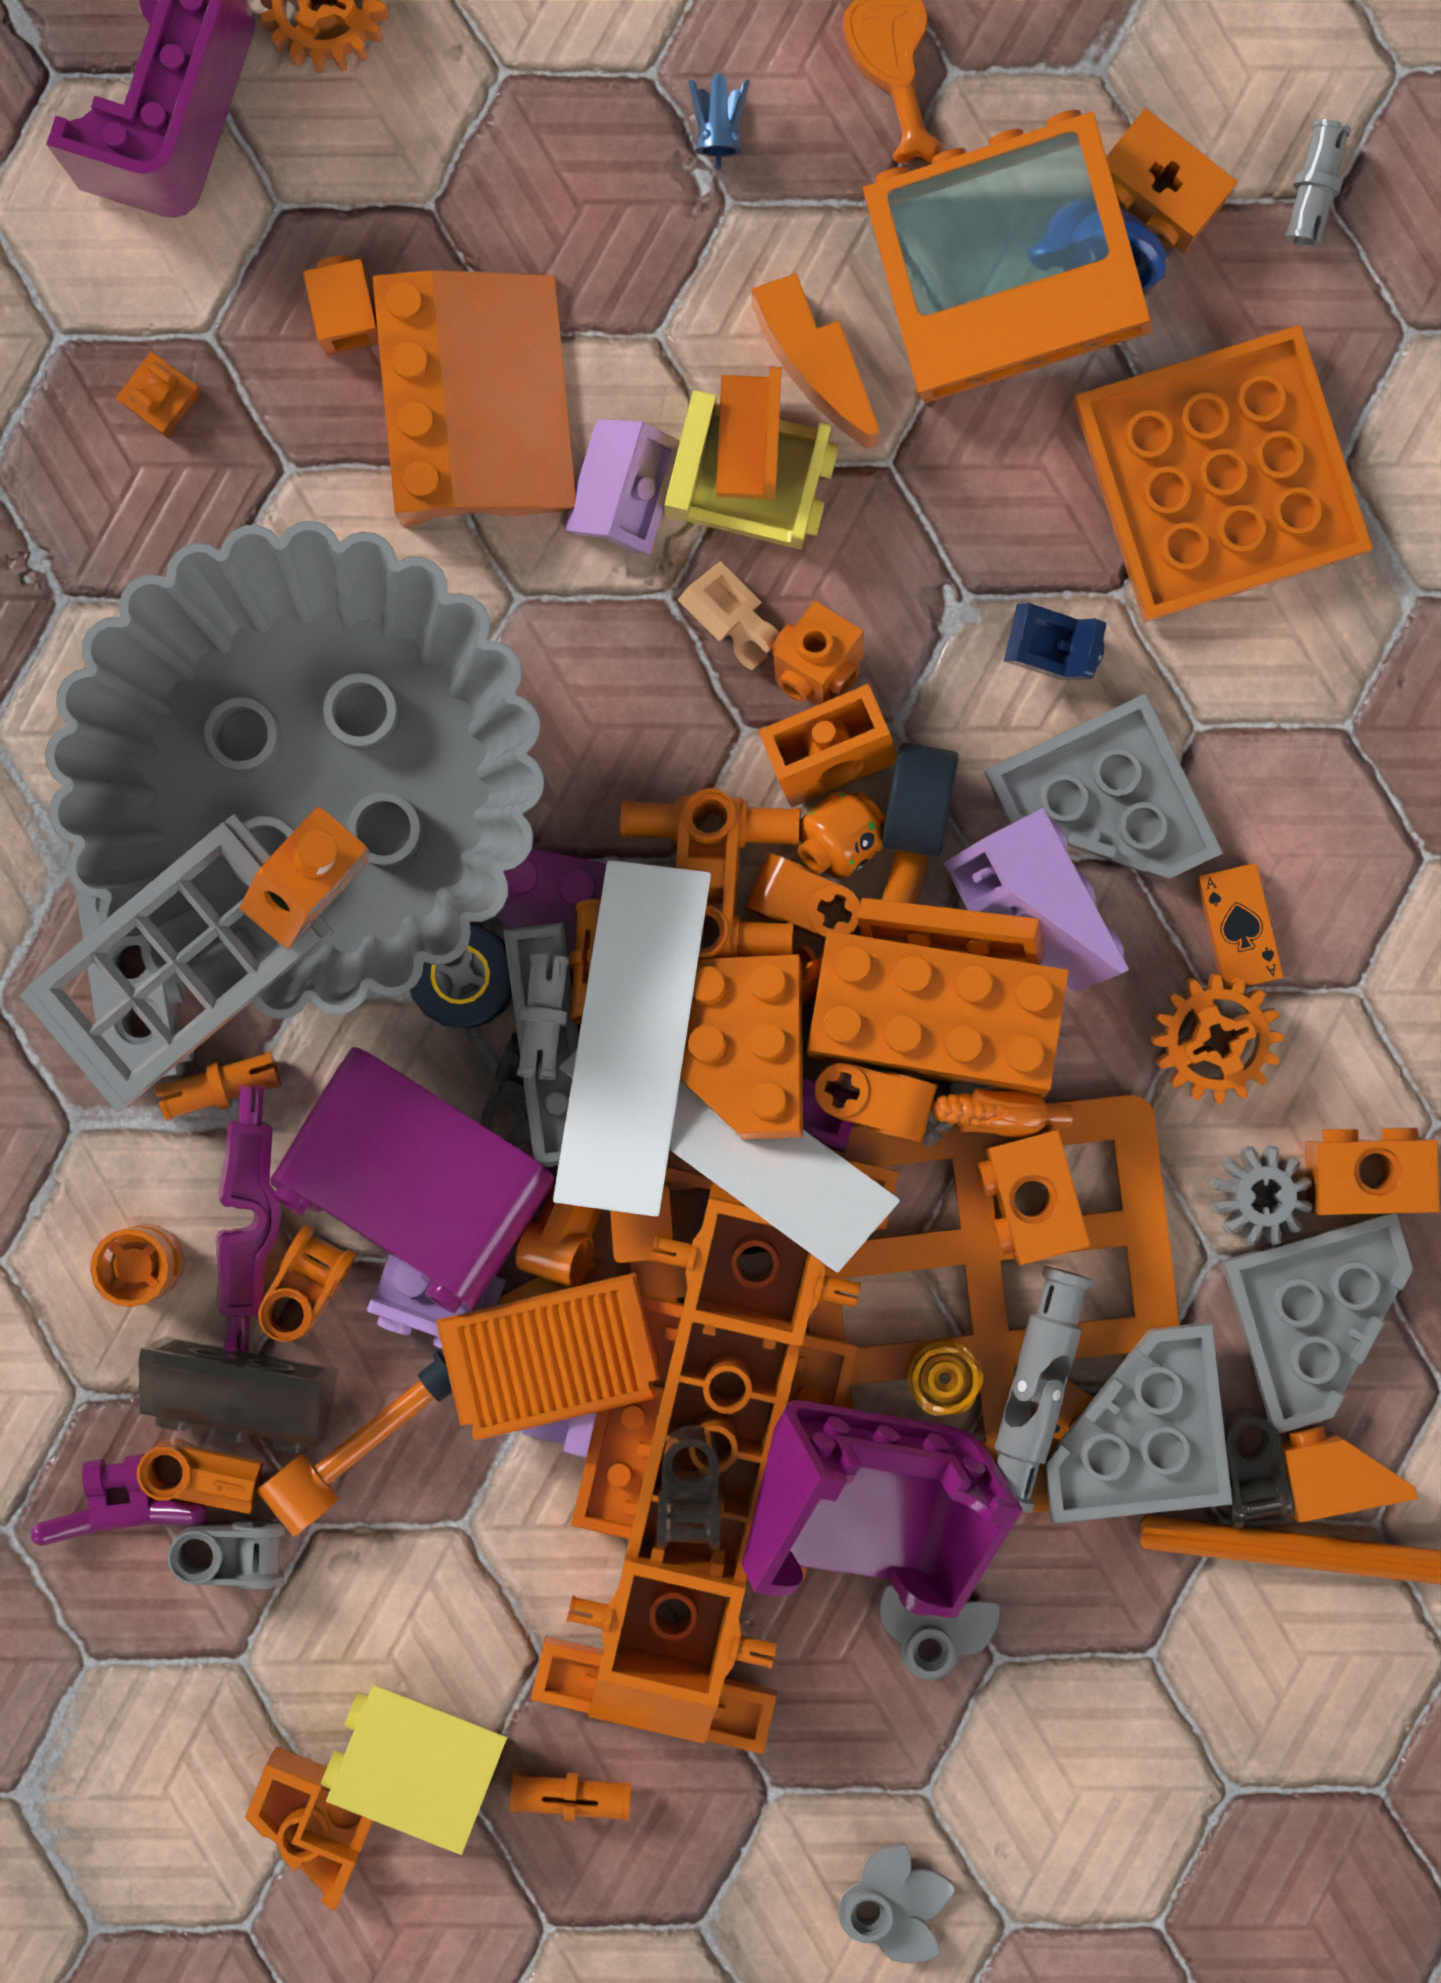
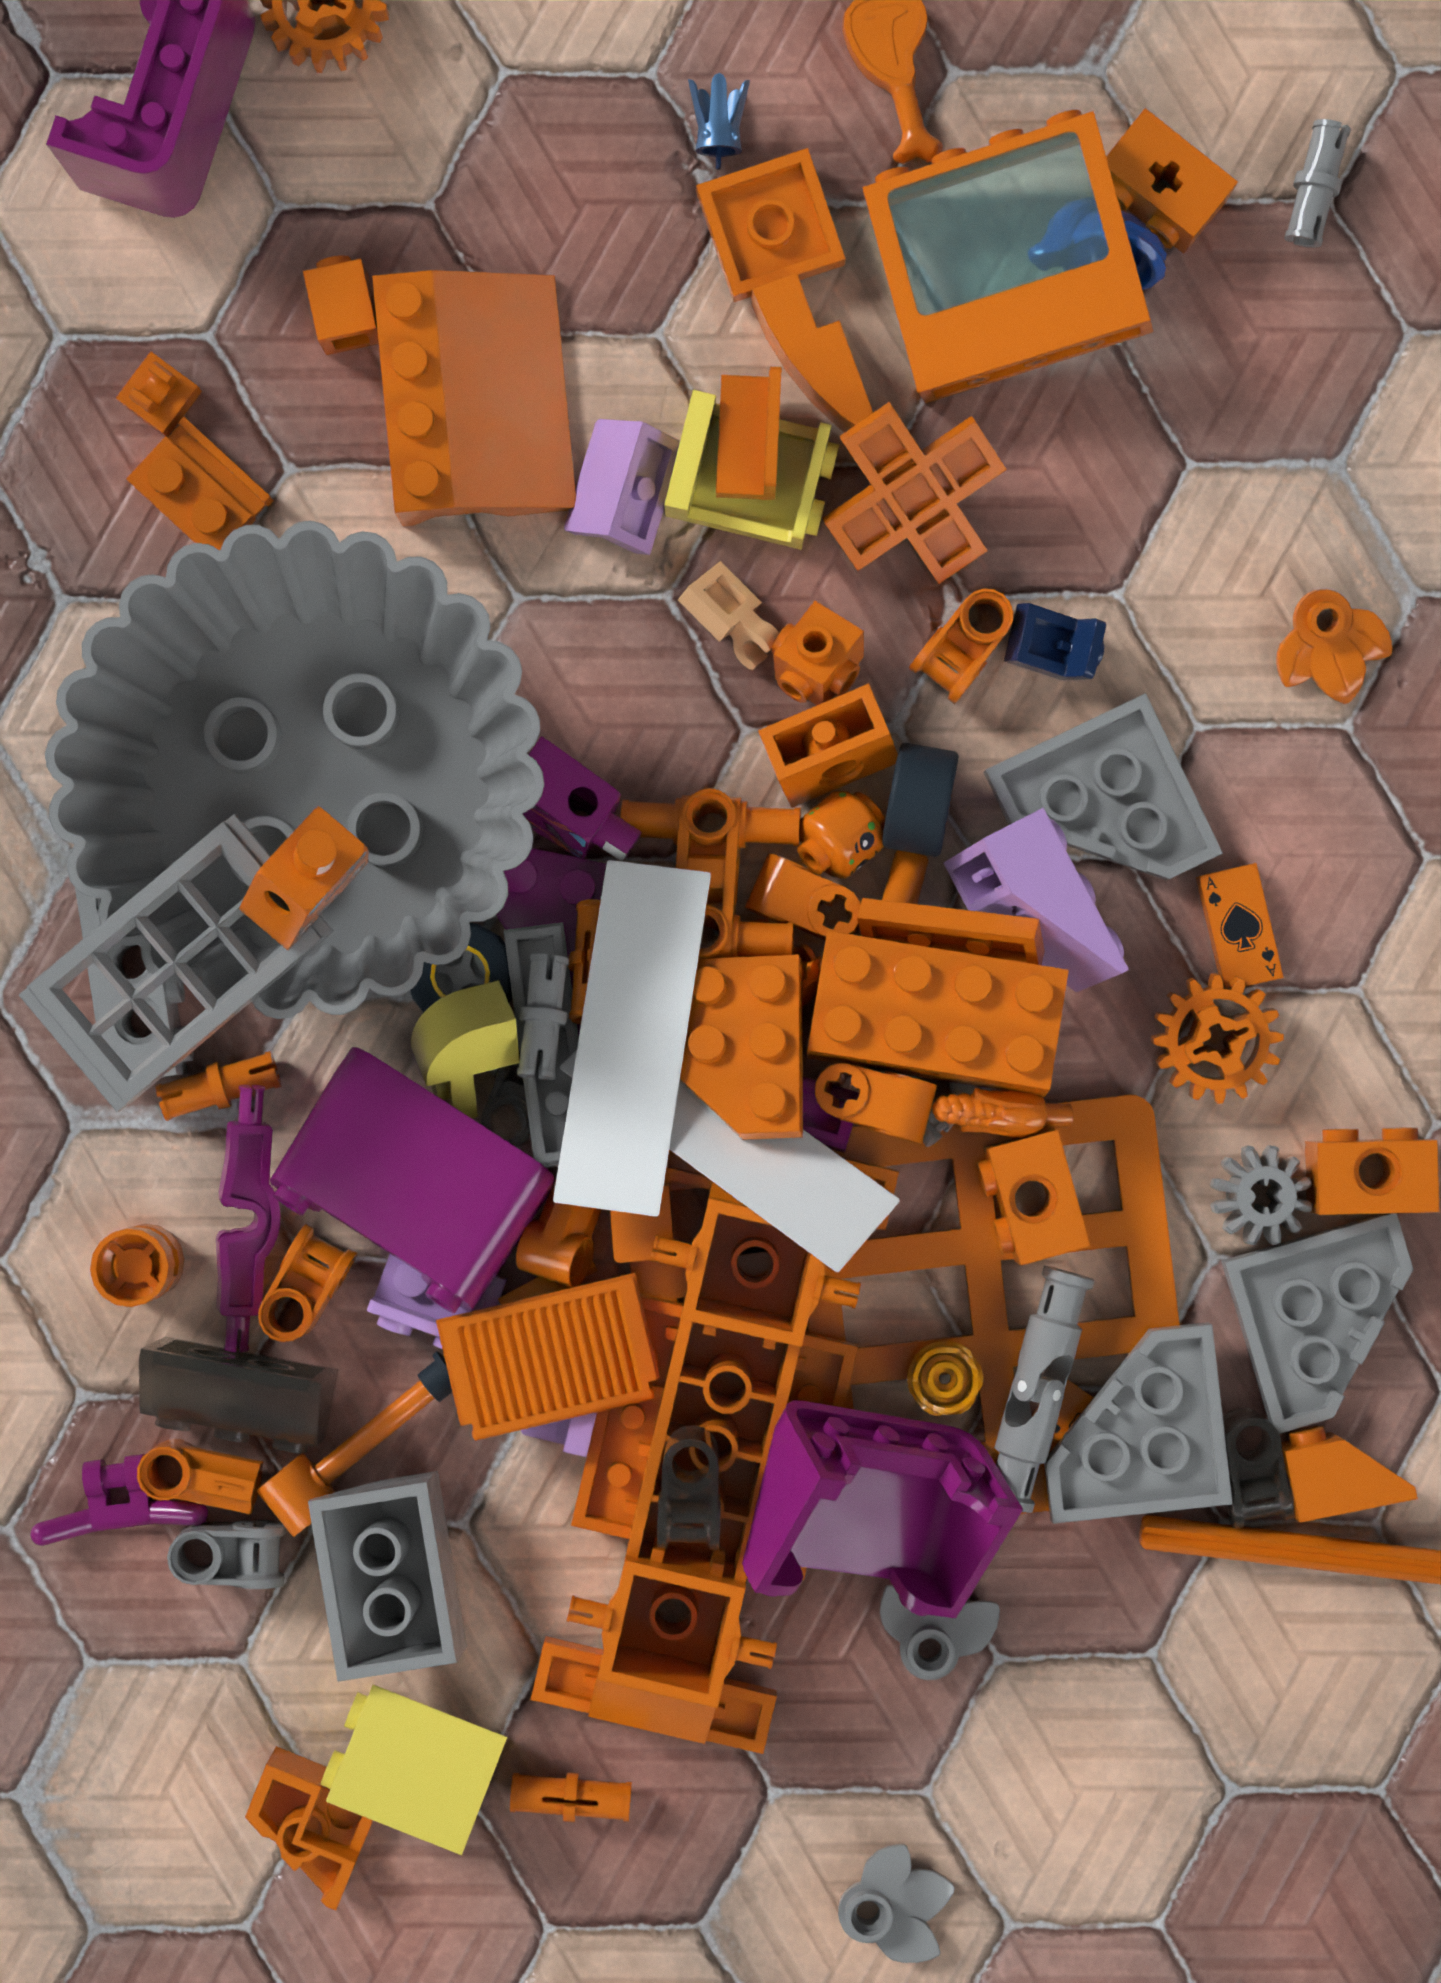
(198, 486): none -> orange plate
(388, 1577): none -> light grey slope
(464, 1037): none -> light yellow brick
(574, 787): none -> magenta torso
(770, 223): none -> orange plate
(914, 493): none -> orange plate
(962, 645): none -> orange piece
(1222, 473): orange plate -> none
(1331, 655): none -> orange plate

